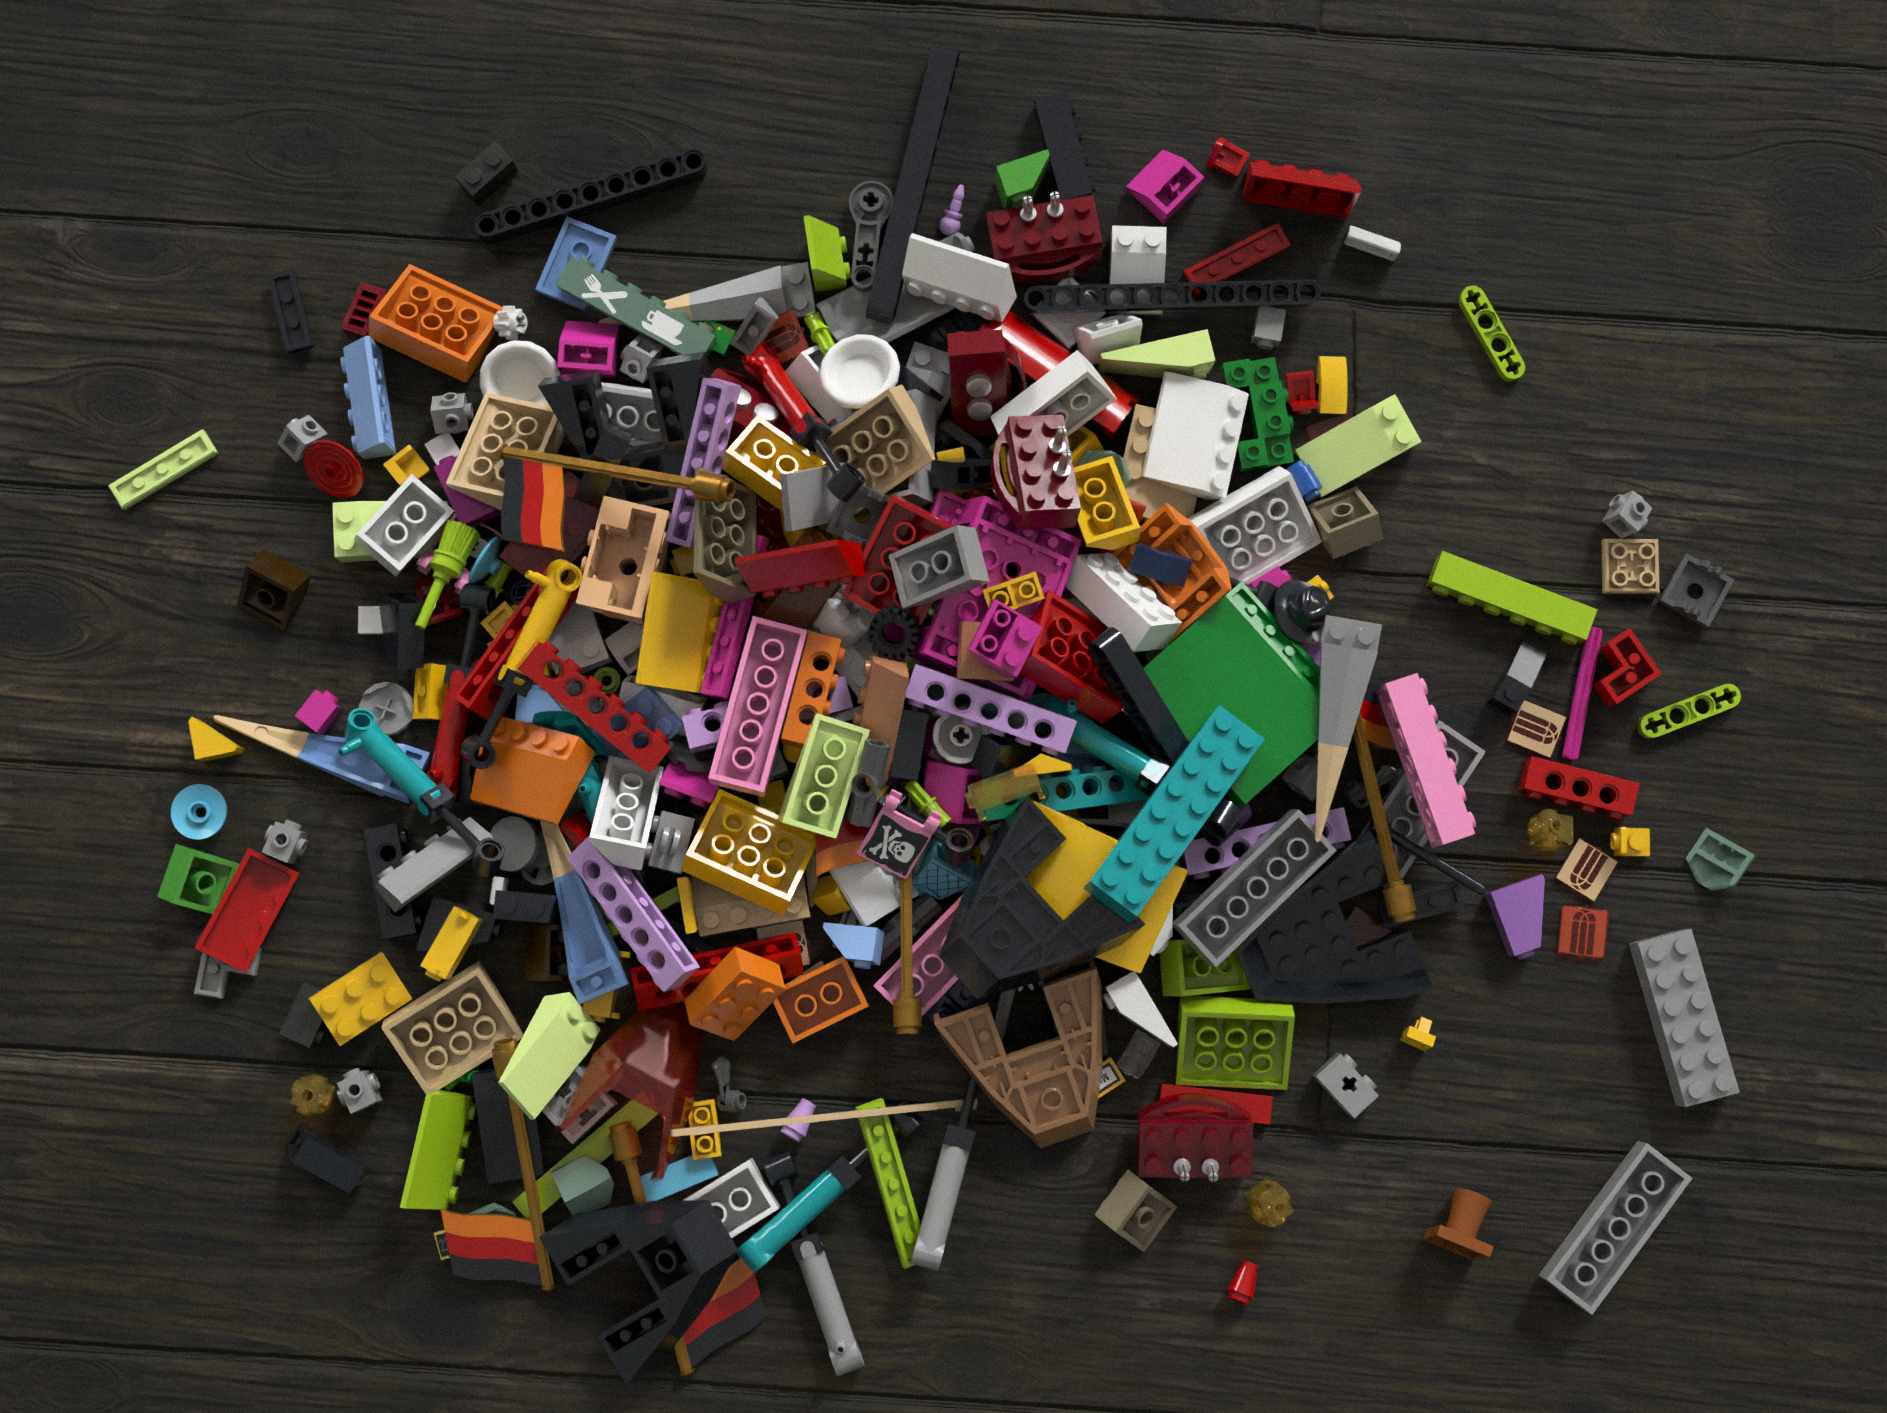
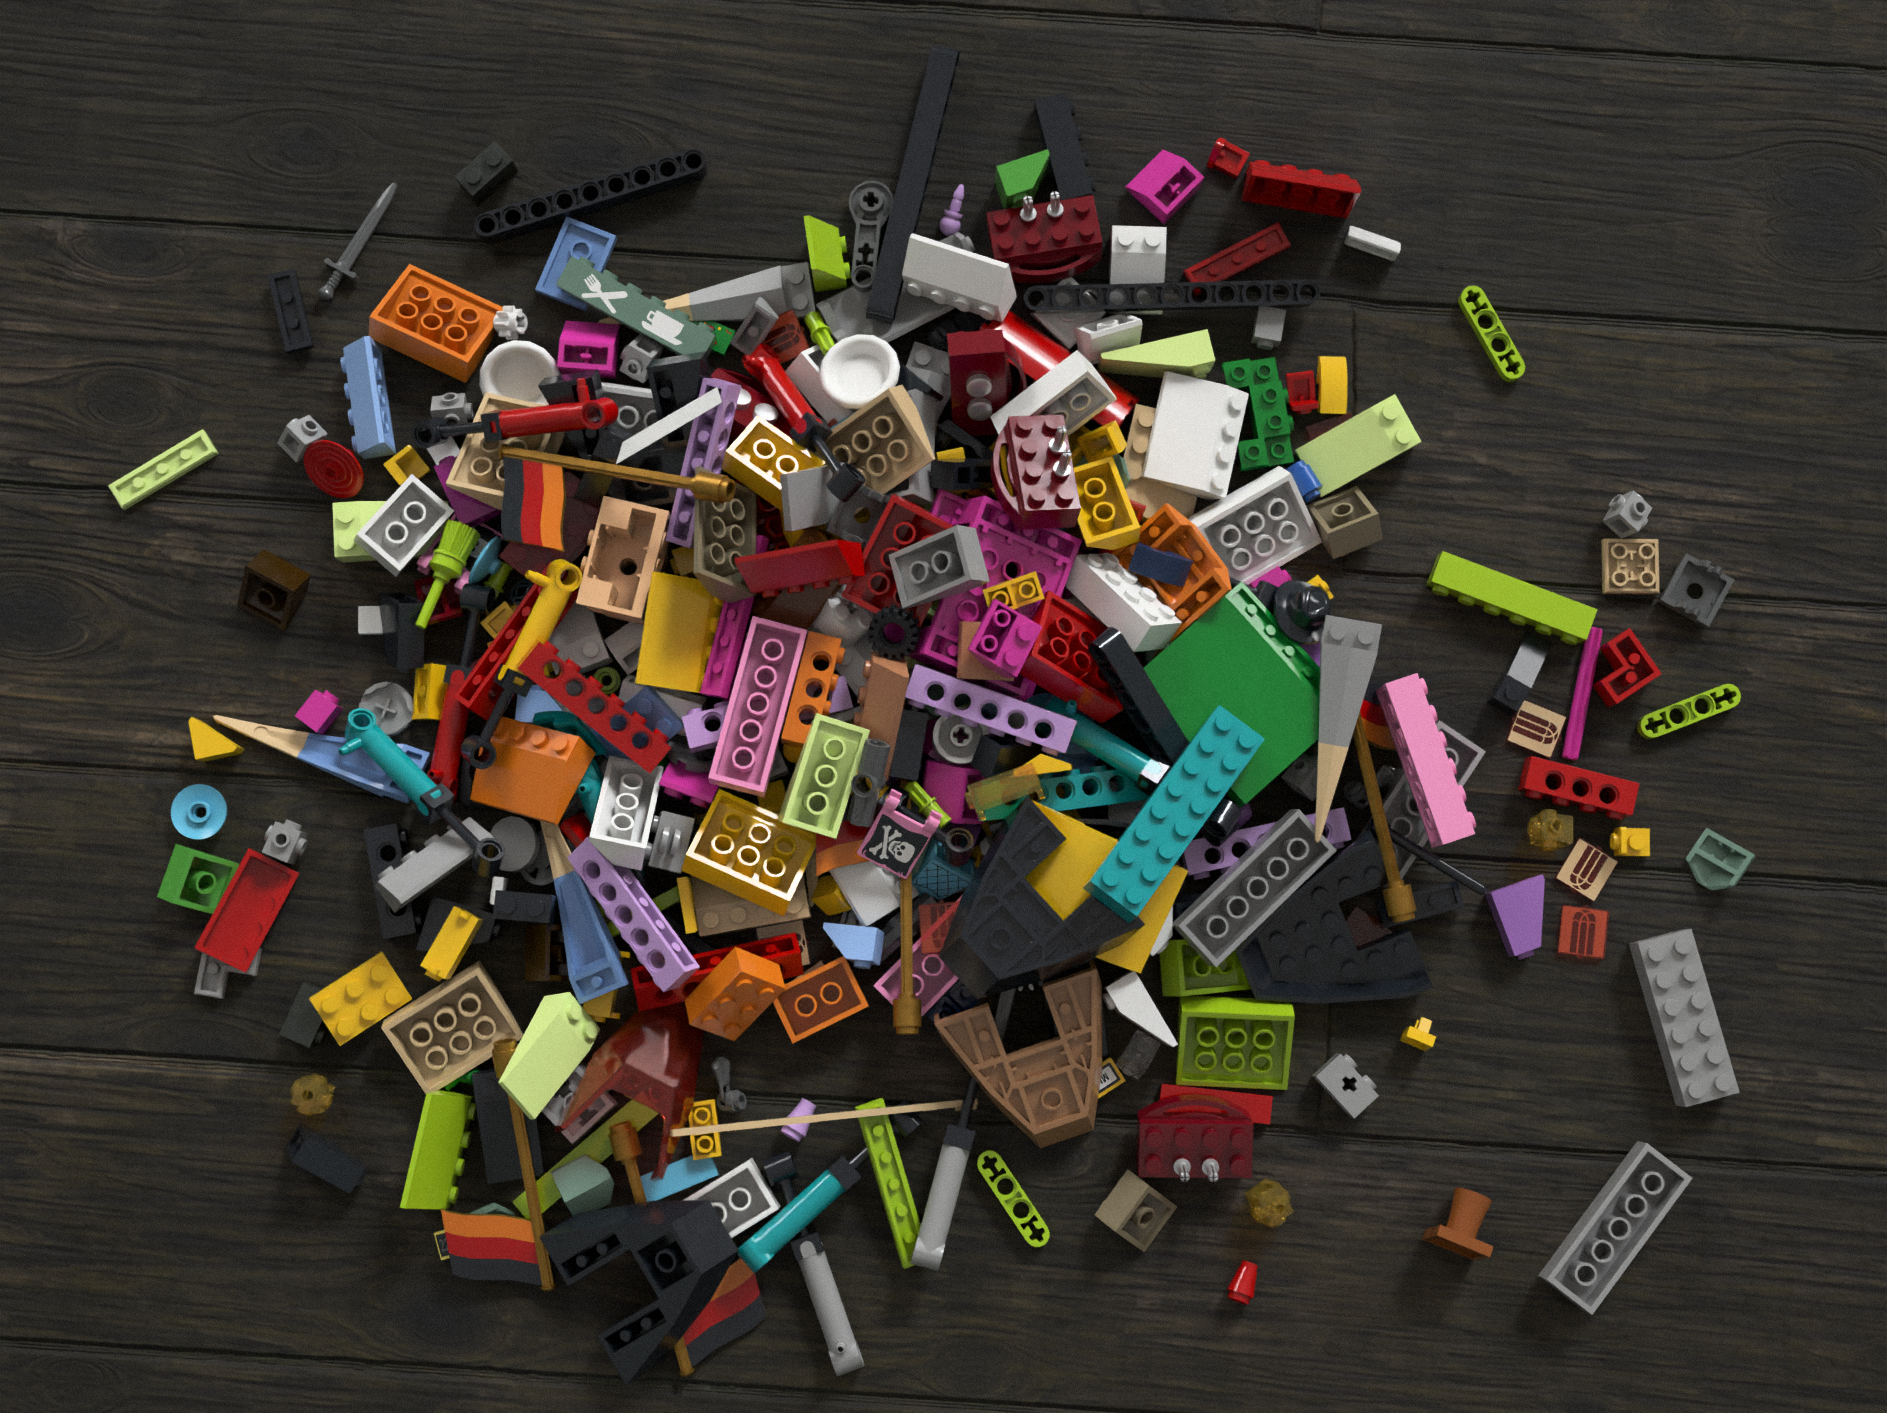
(348, 324): dark red slope -> none
(355, 247): none -> dark grey sword
(368, 1094): light grey brick -> none
(524, 421): none -> red piece
(669, 424): none -> white sticker
(935, 923): none -> clear red piece
(1009, 1200): none -> lime beam
(1102, 442): none -> yellow slope

